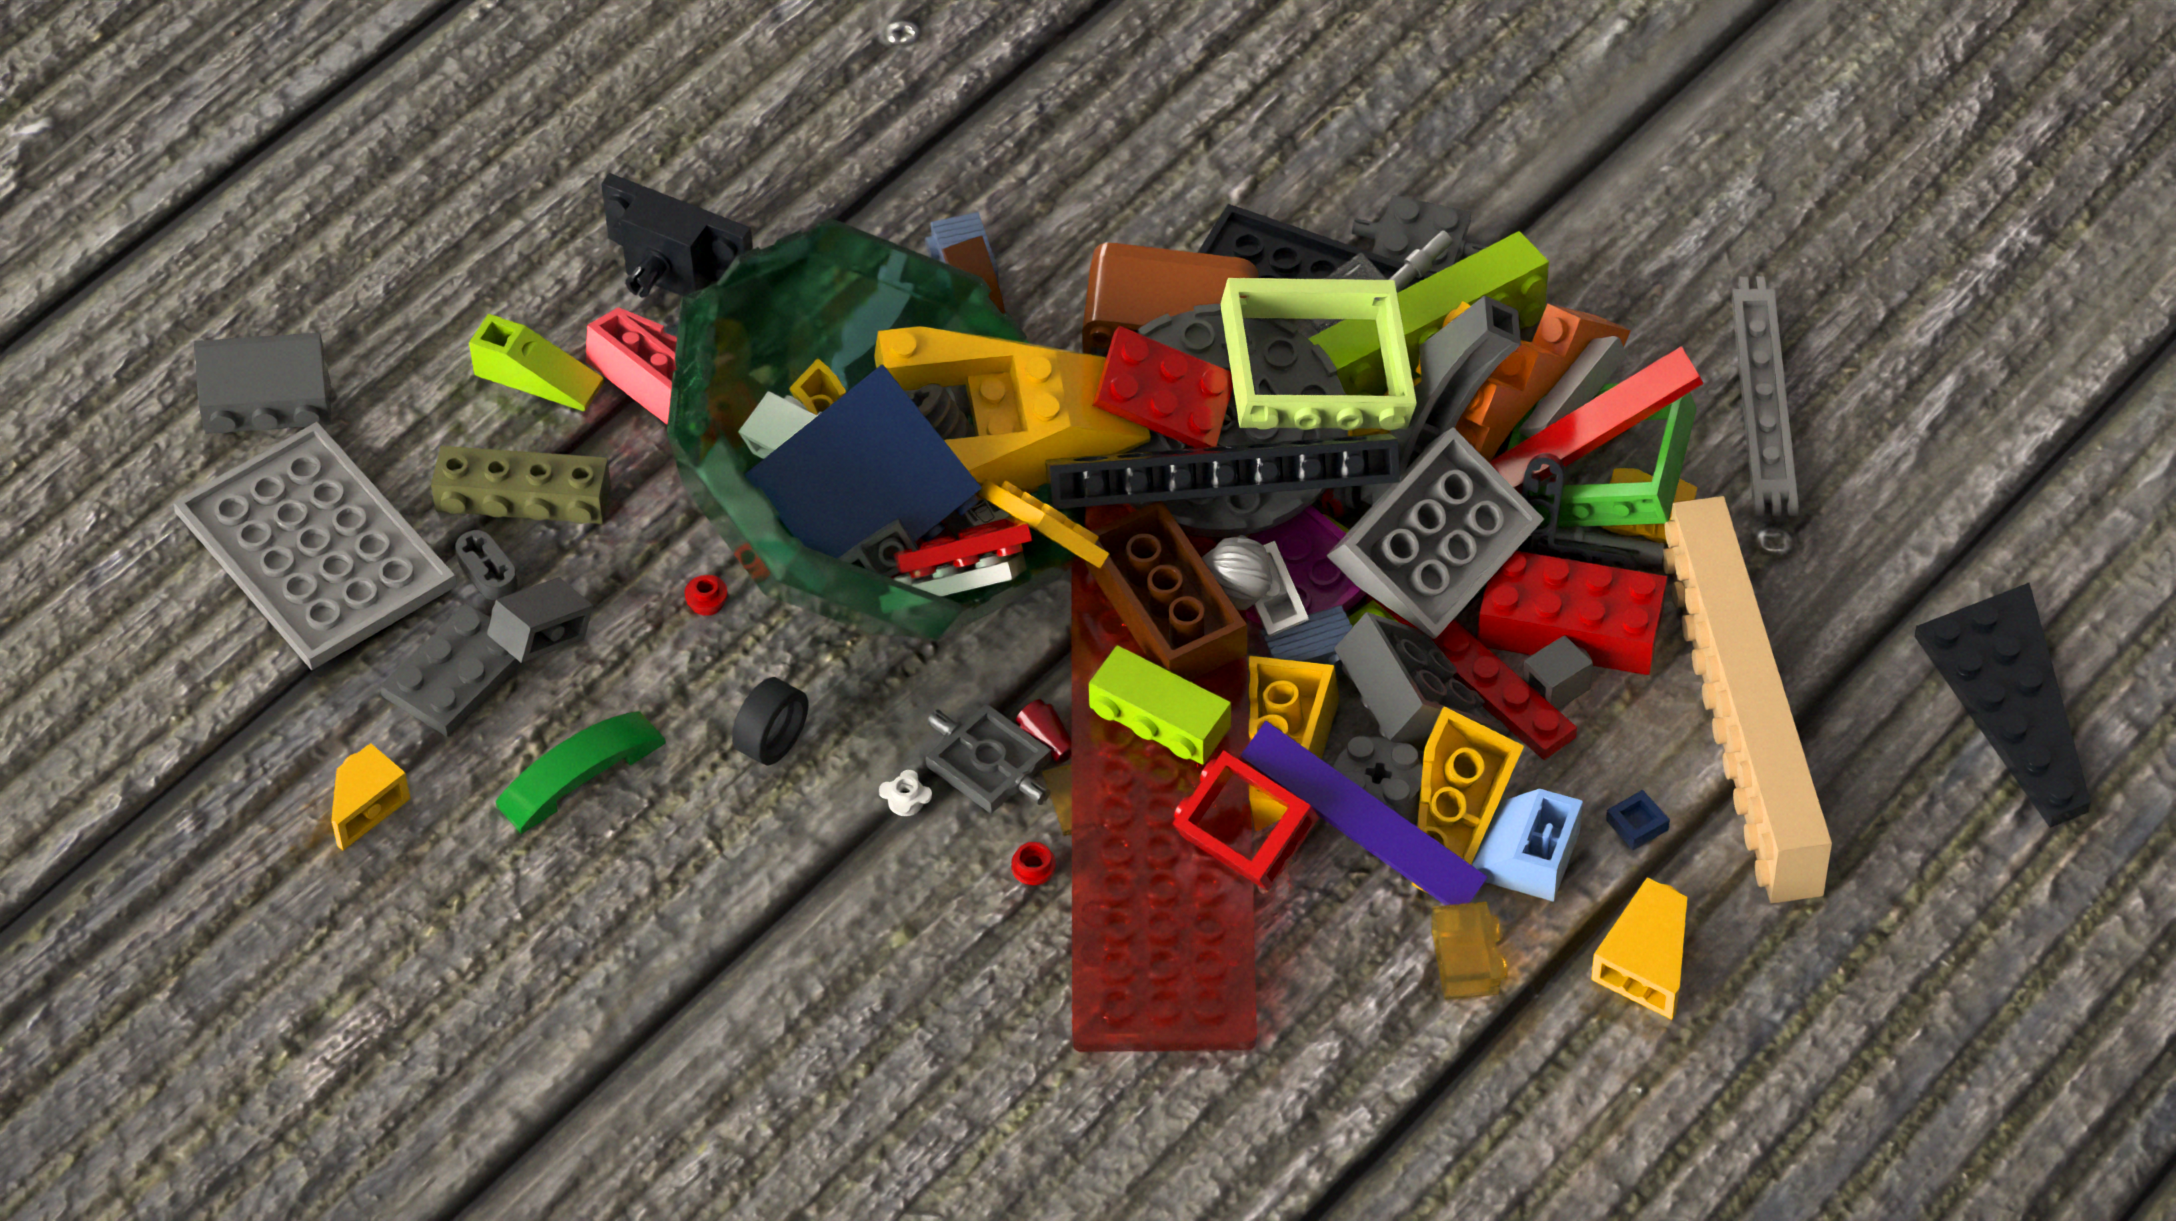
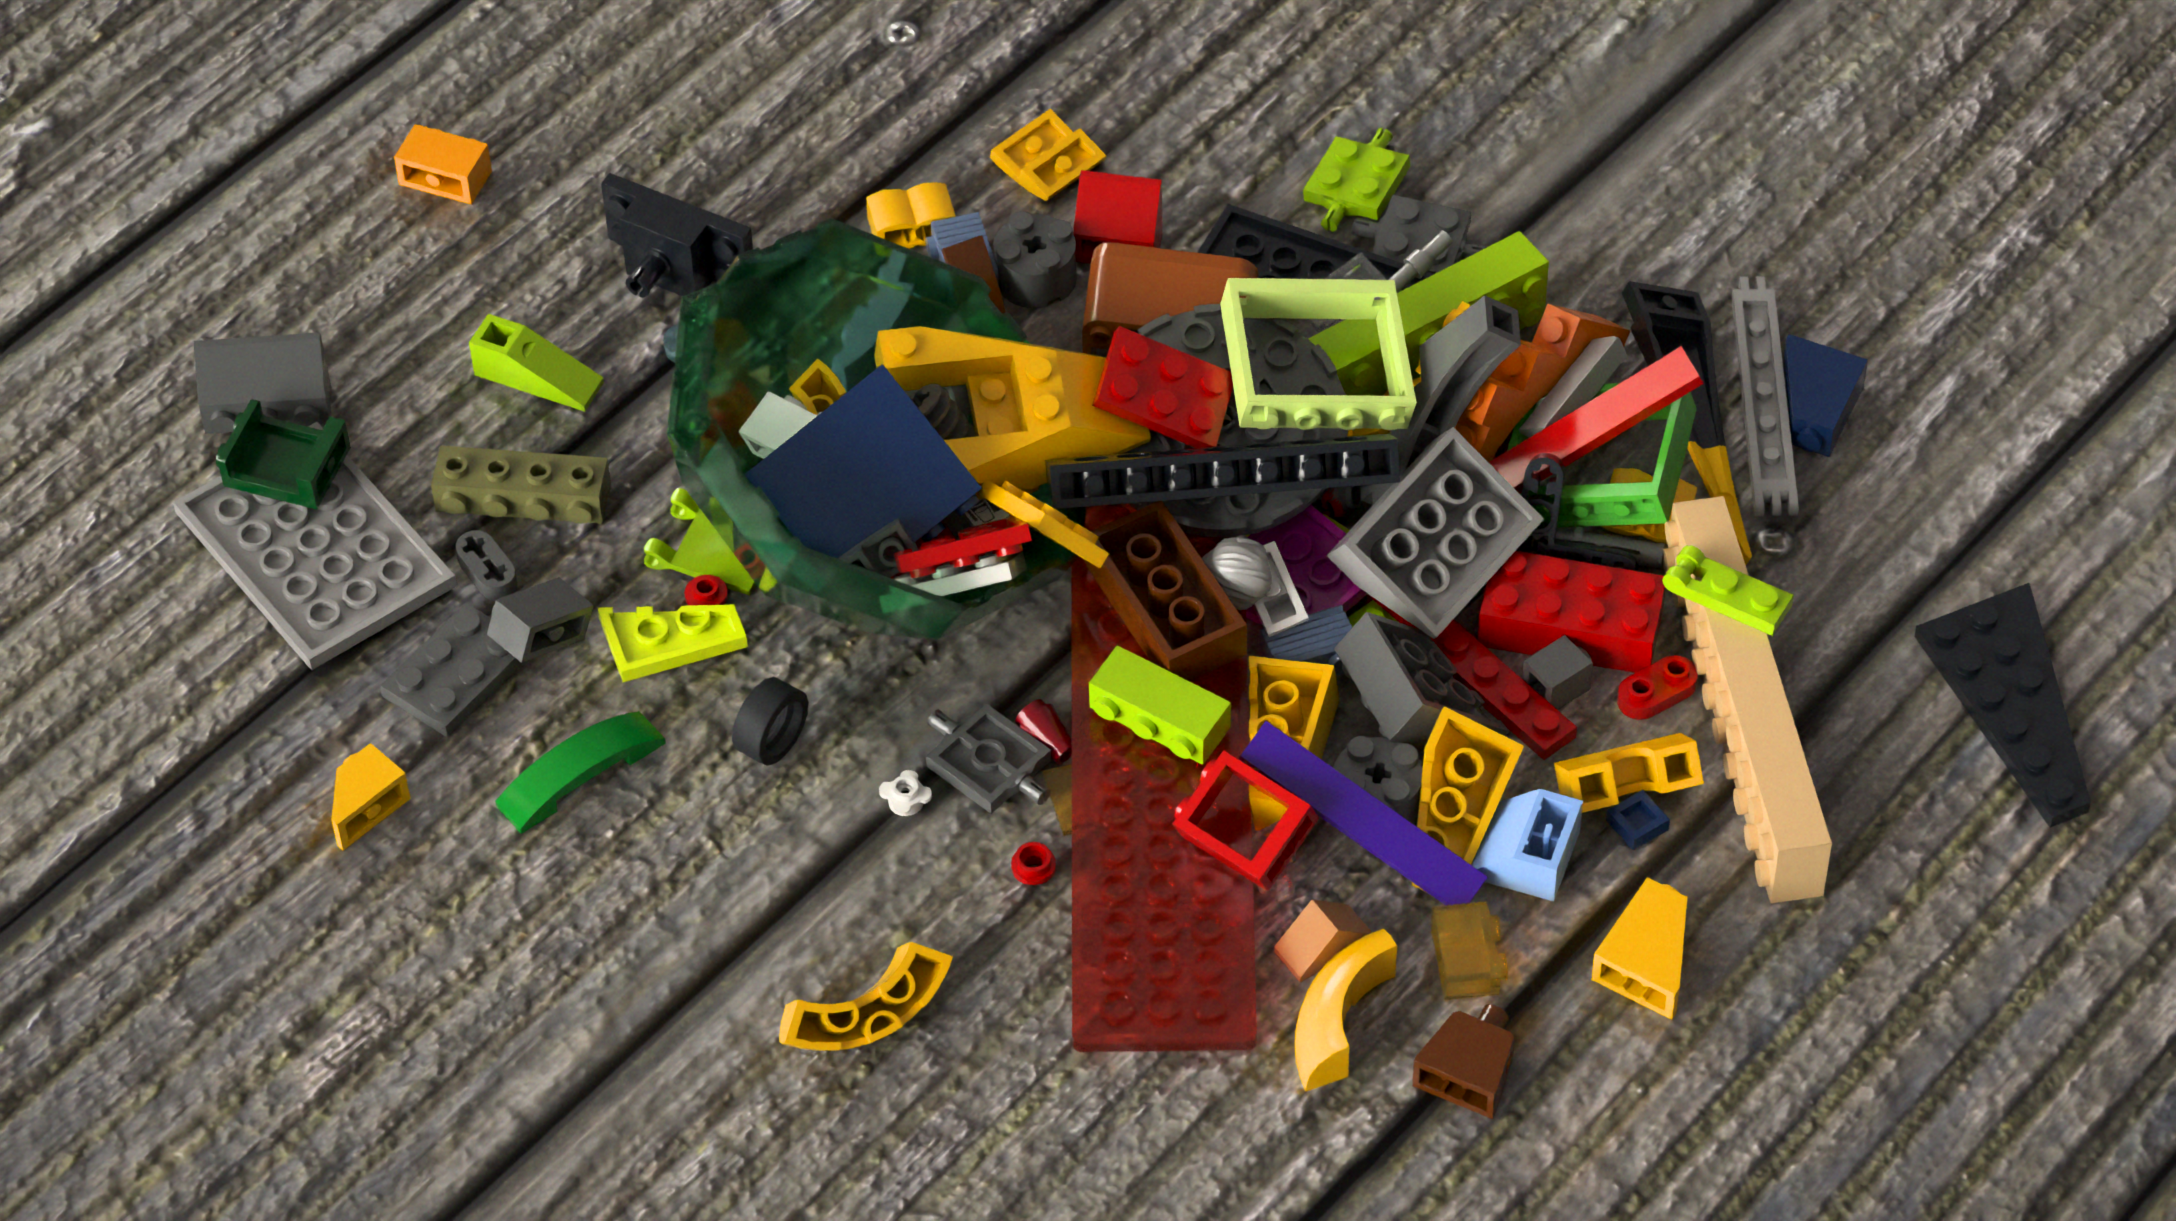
(282, 457): none -> dark green panel
(443, 164): none -> light orange brick
(634, 357): coral wedge -> none
(663, 640): none -> neon yellow wing
(700, 550): none -> lime flag
(883, 1009): none -> yellow brick
(907, 214): none -> yellow brick
(1035, 259): none -> dark grey brick
(1046, 155): none -> yellow slope
(1116, 211): none -> red slope
(1317, 936): none -> medium nougat slope
(1341, 983): none -> yellow brick
(1356, 178): none -> lime plate
(1468, 1060): none -> reddish brown torso
(1650, 765): none -> yellow arch
(1660, 686): none -> red plate
(1662, 323): none -> black plate
(1728, 591): none -> lime plate
(1820, 392): none -> dark blue slope

